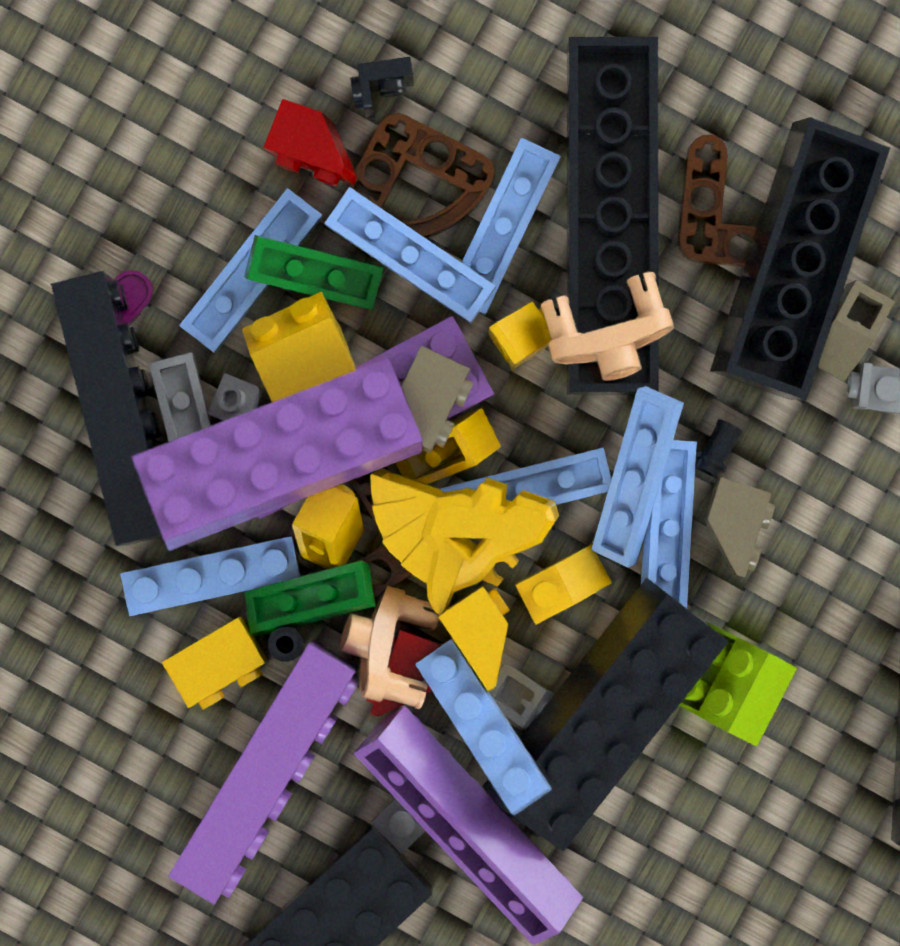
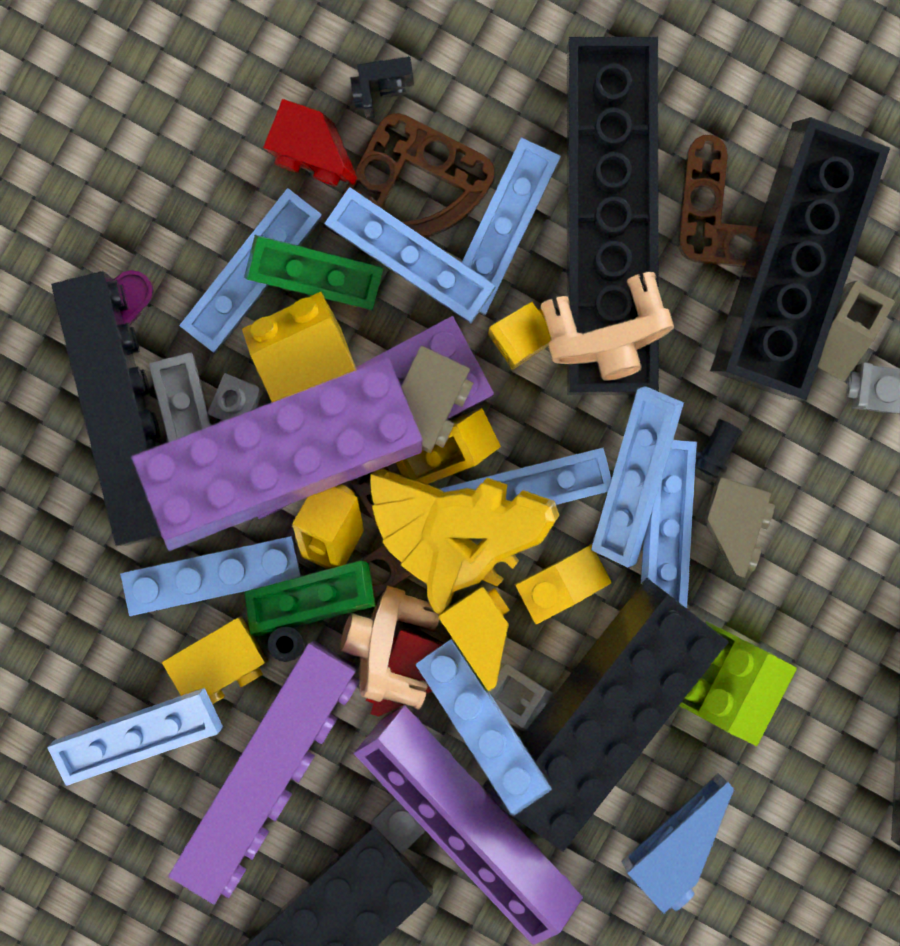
(135, 736): none -> light blue plate
(676, 852): none -> medium blue slope

